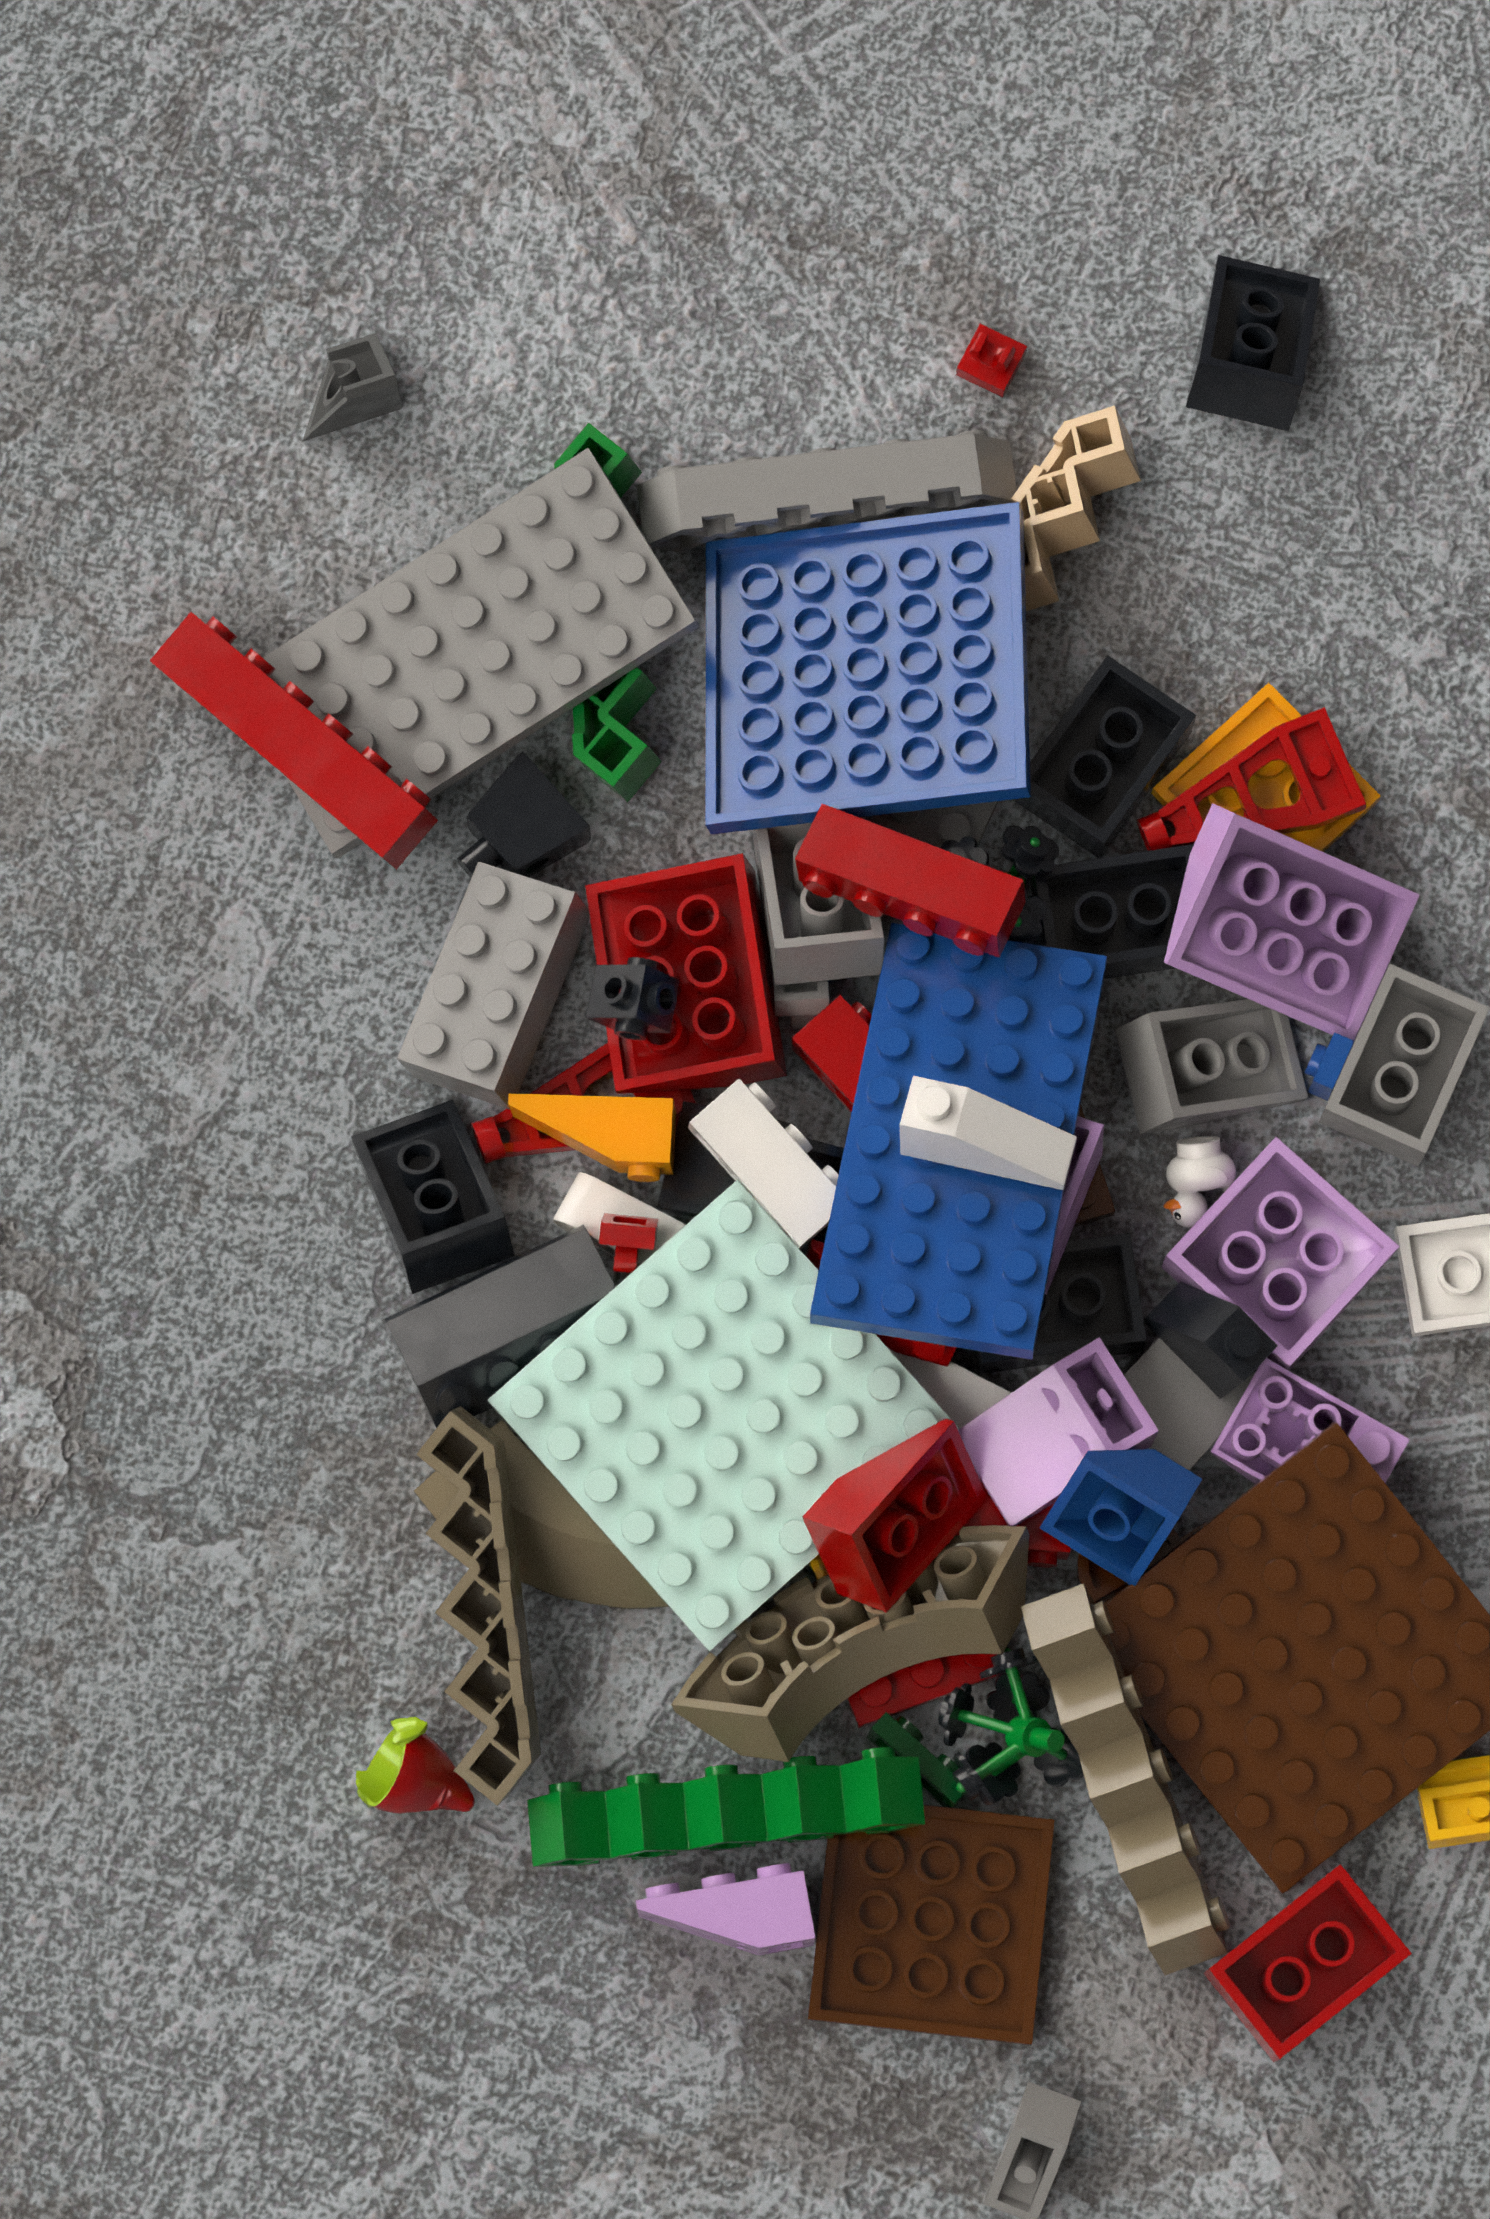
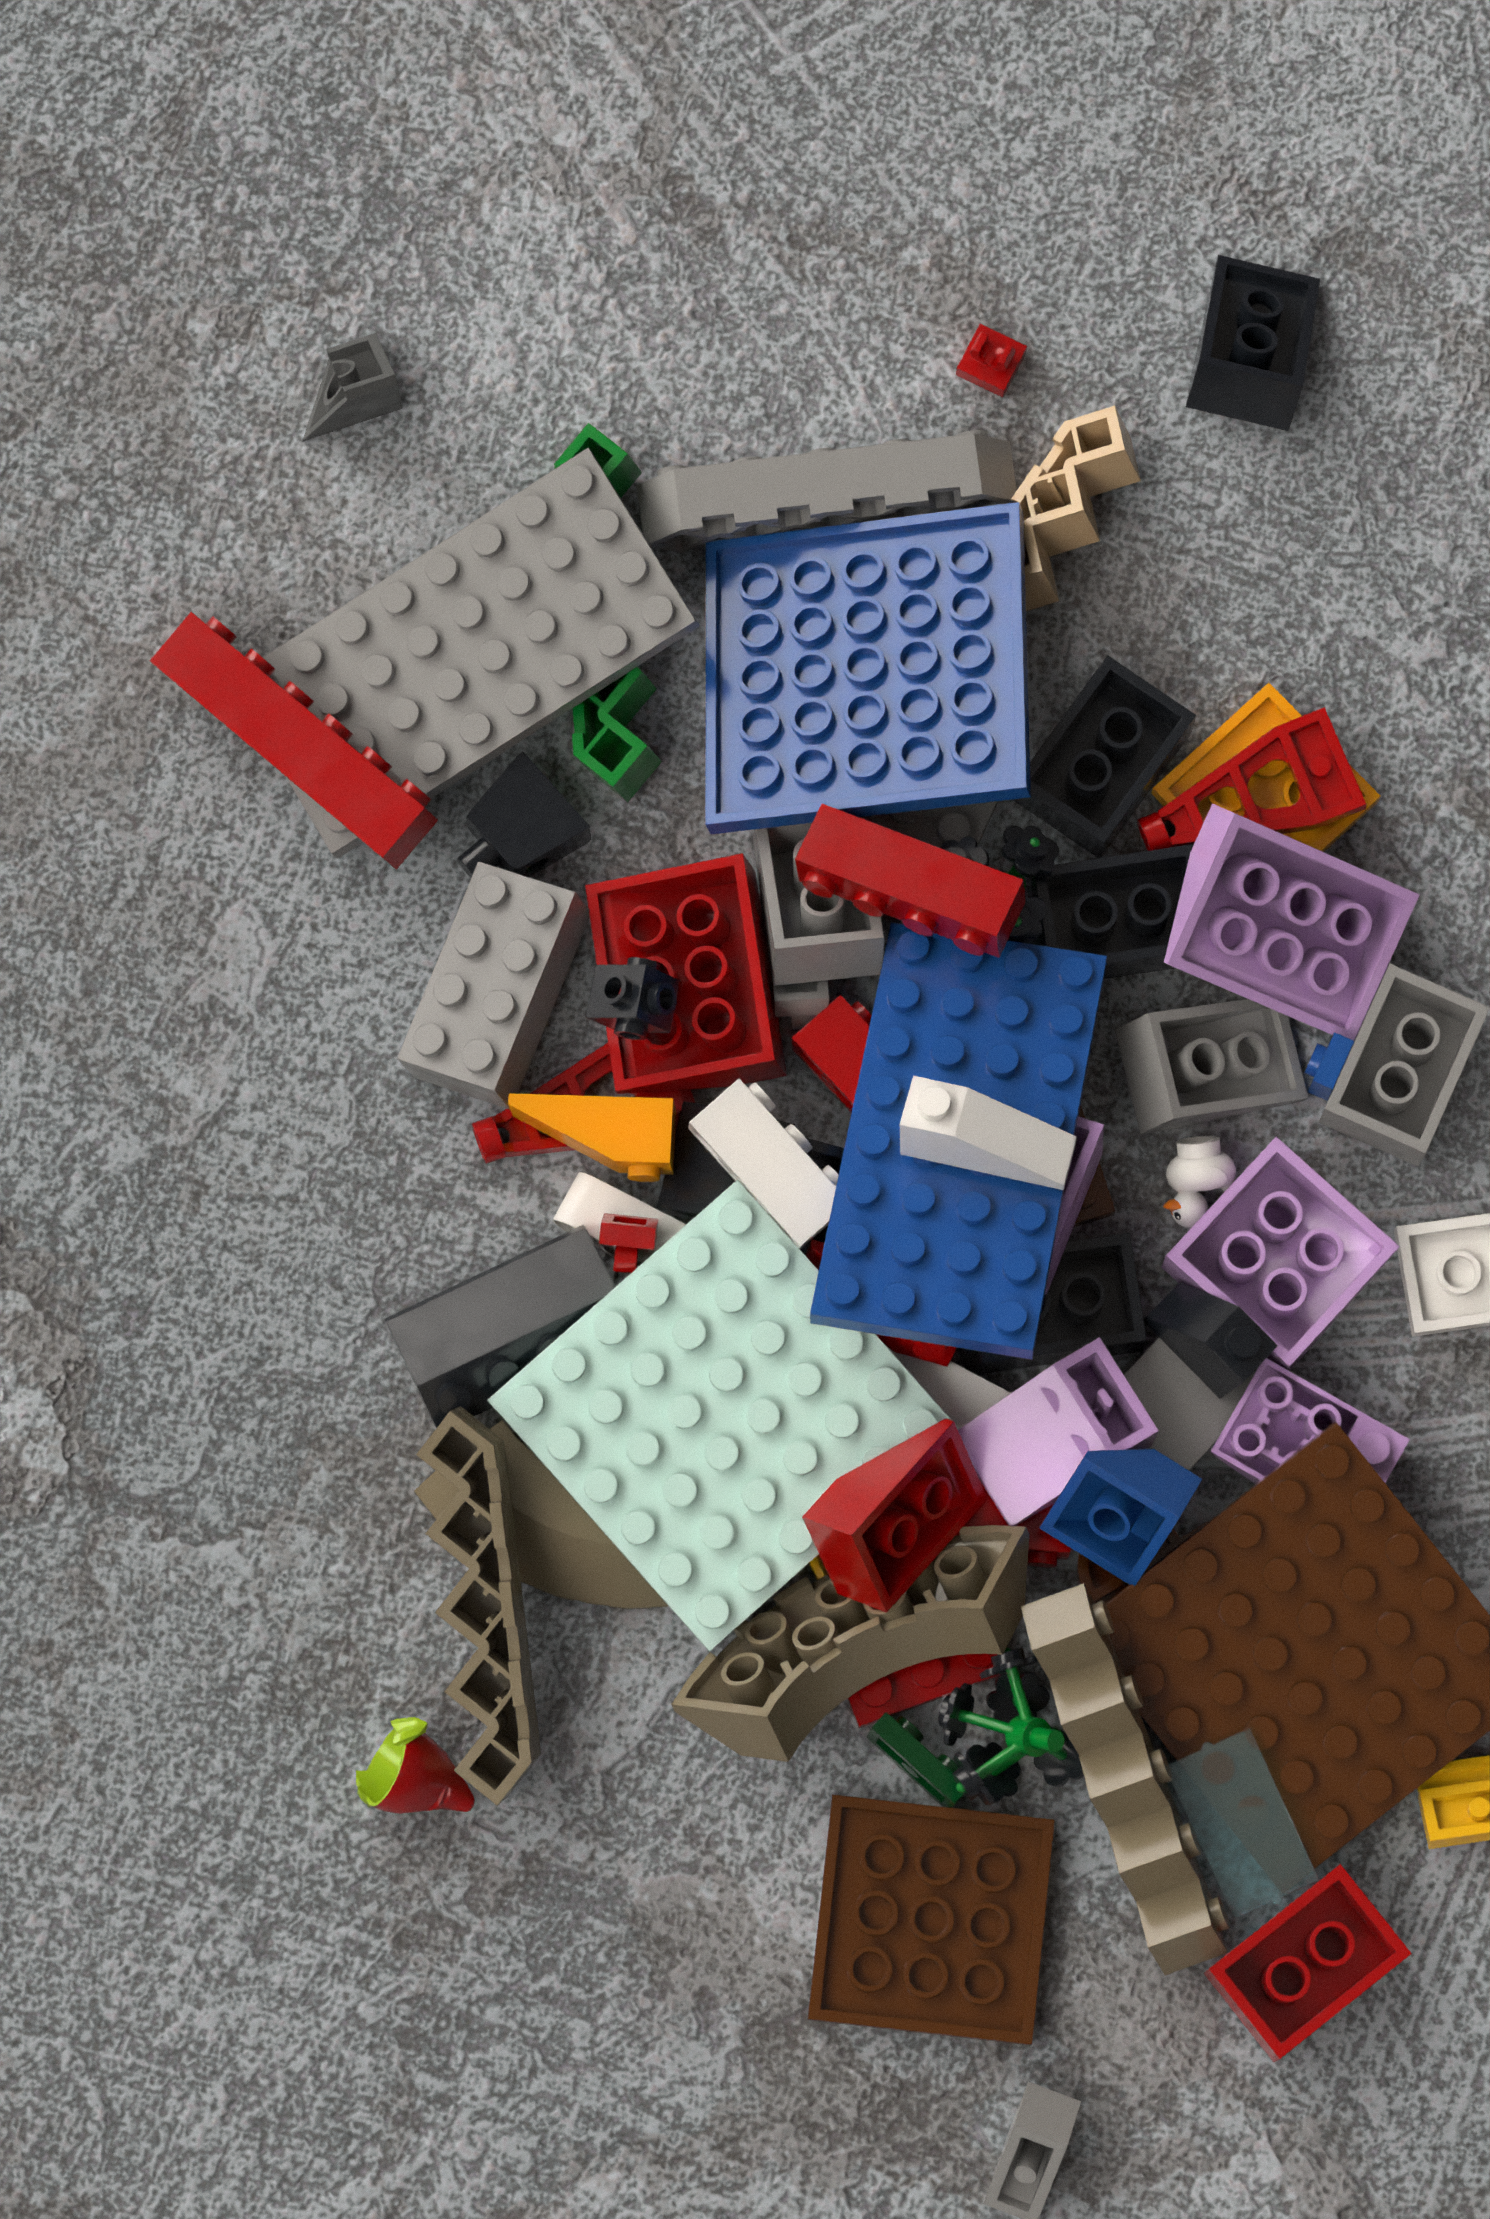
(433, 1196): black slope -> none
(725, 1809): green brick -> none
(749, 1915): lavender slope -> none
(1242, 1823): none -> clear light blue piece

